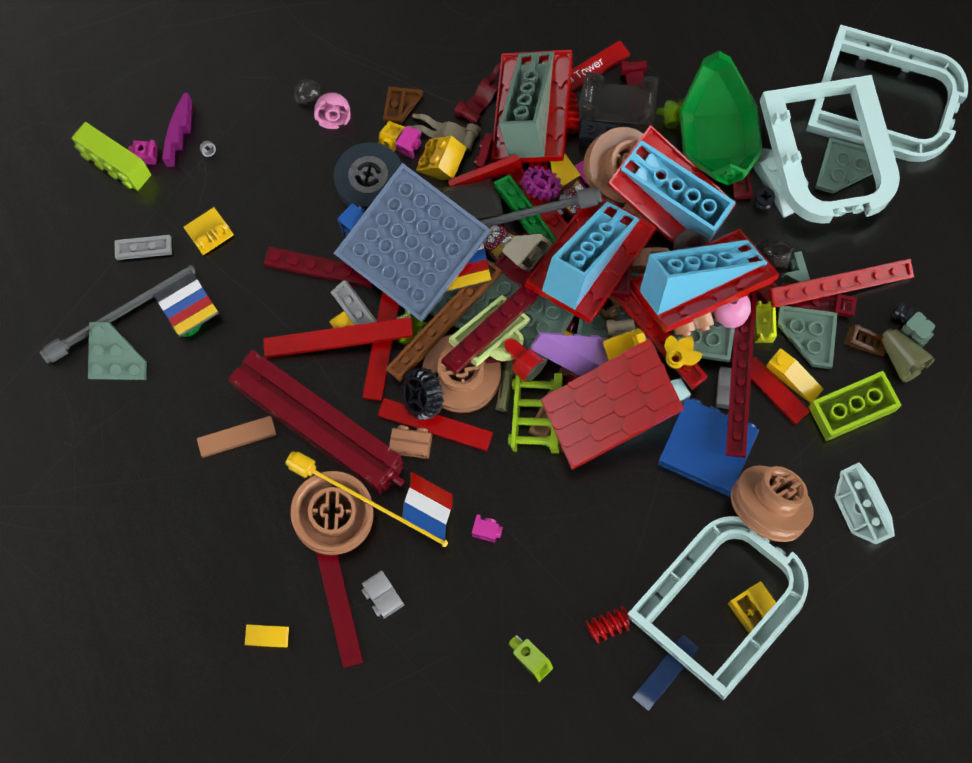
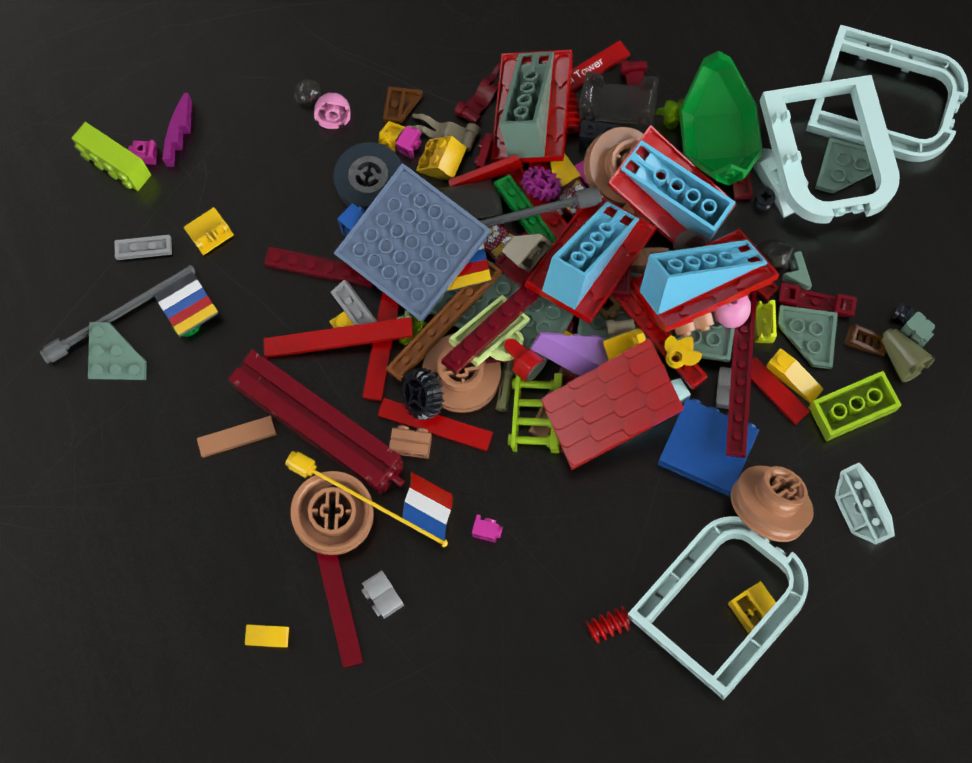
(210, 152): light grey hinge -> none
(535, 663): lime torso -> none
(663, 675): dark blue slope -> none
(840, 283): tile -> none

